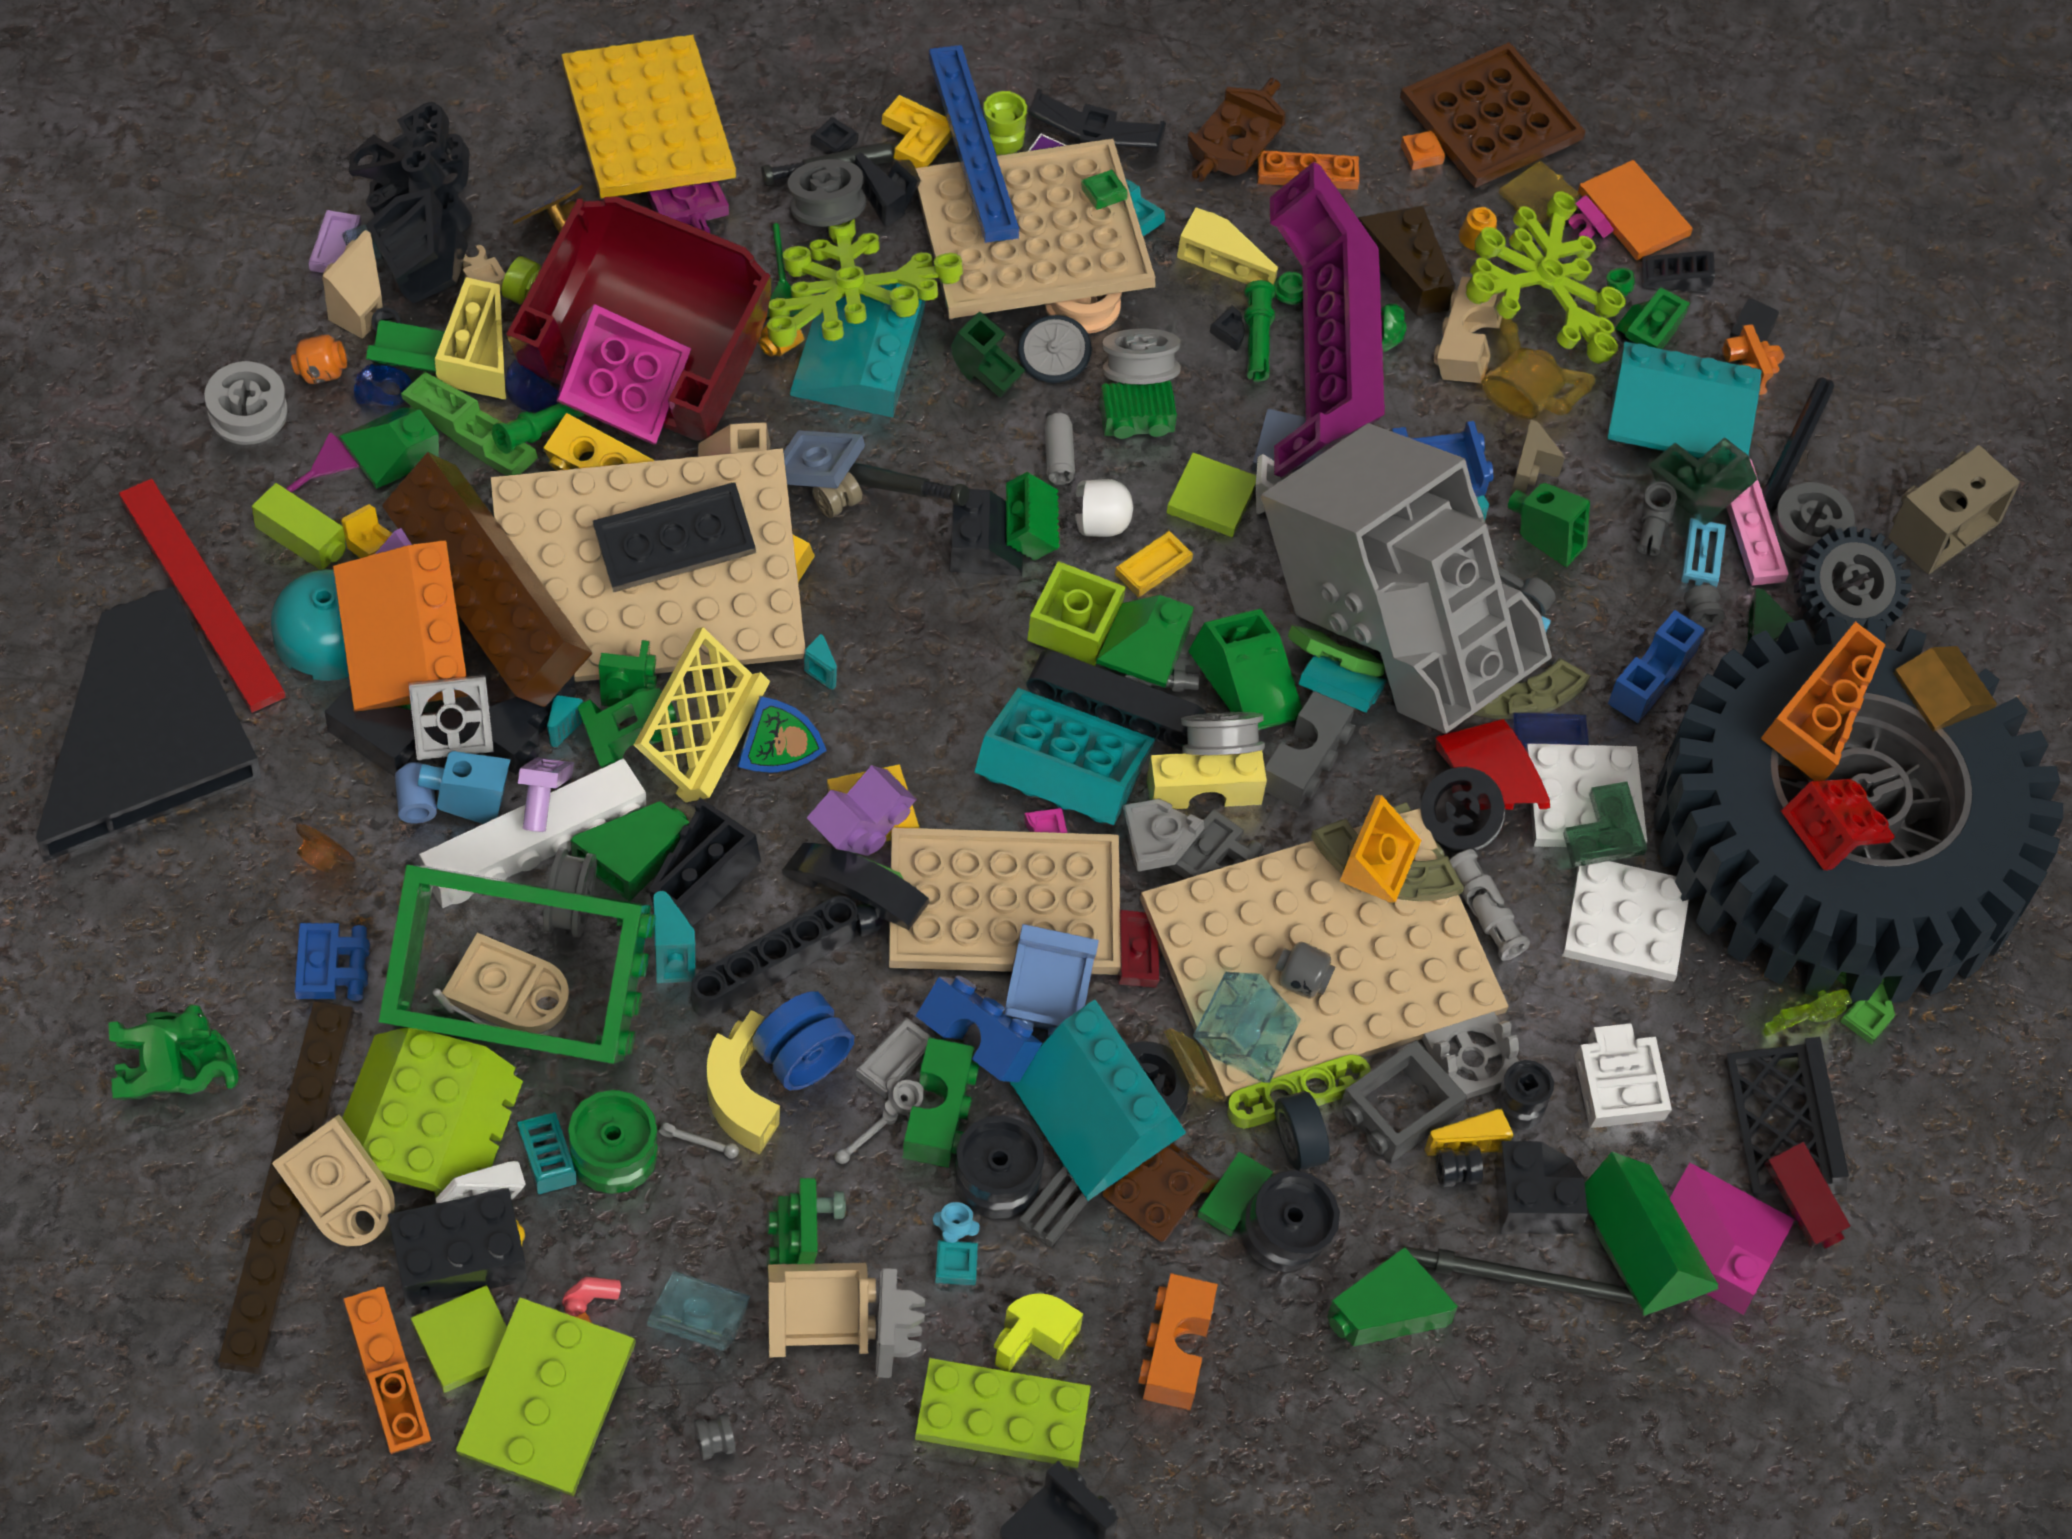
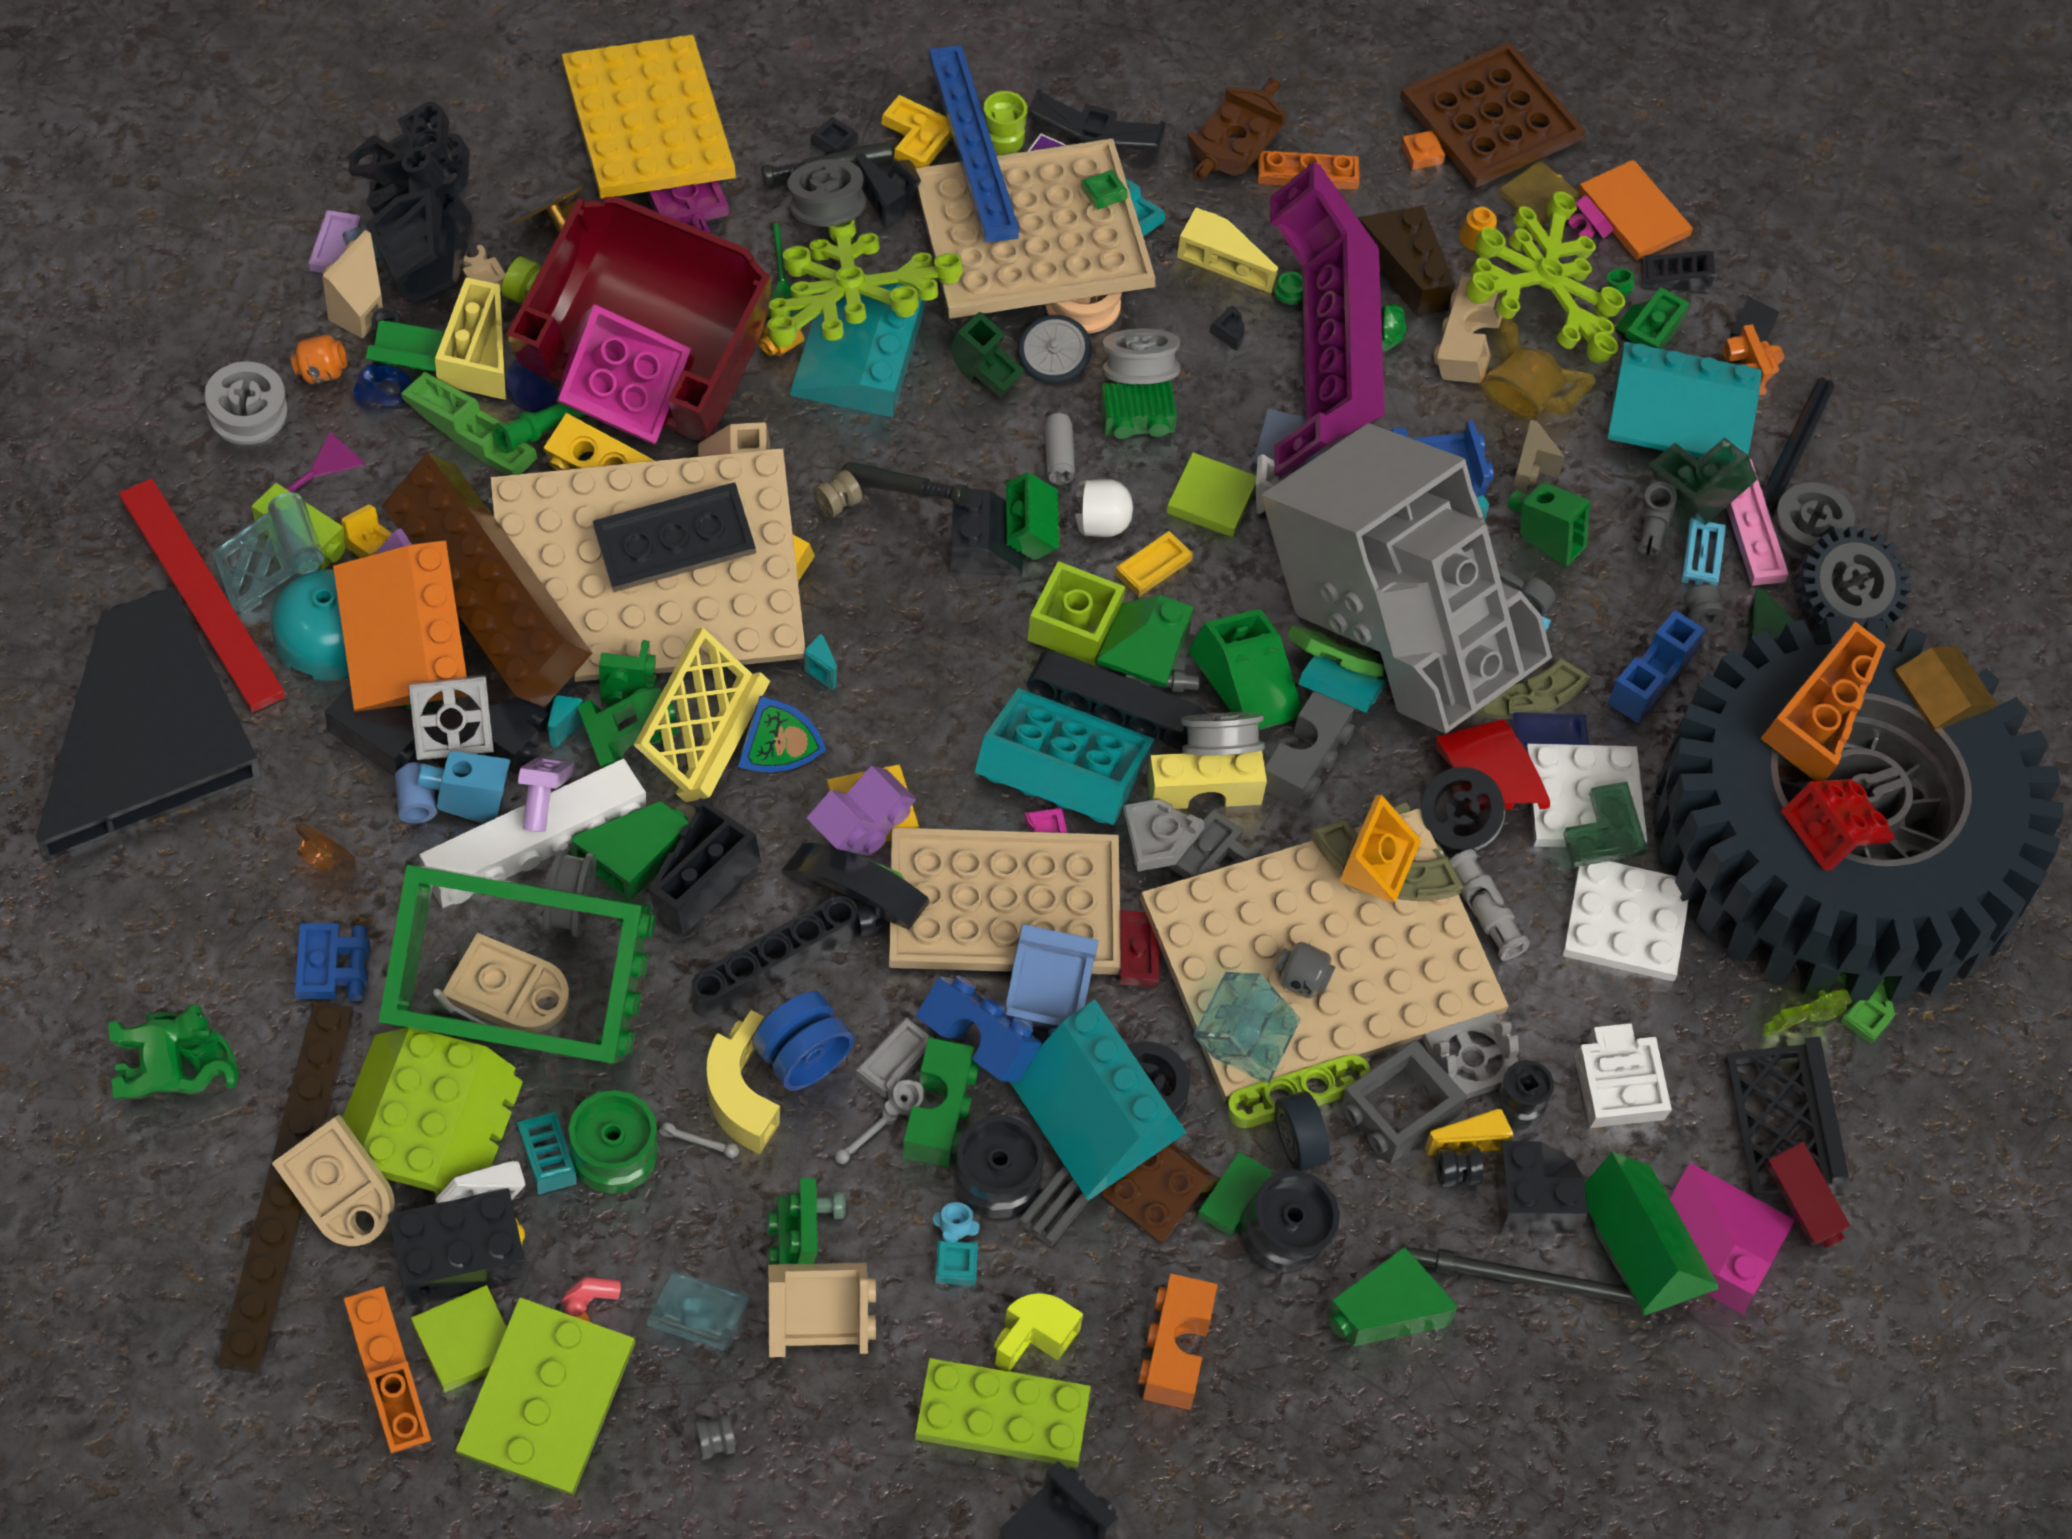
(294, 546): none -> clear light blue piece
(391, 444): green slope -> none
(673, 942): teal tile -> none
(821, 458): sand blue tile -> none
(896, 1323): light grey piece -> none
(1194, 1065): clear yellow piece -> none
(1259, 318): green pin -> none
(1953, 506): dark tan piece -> none

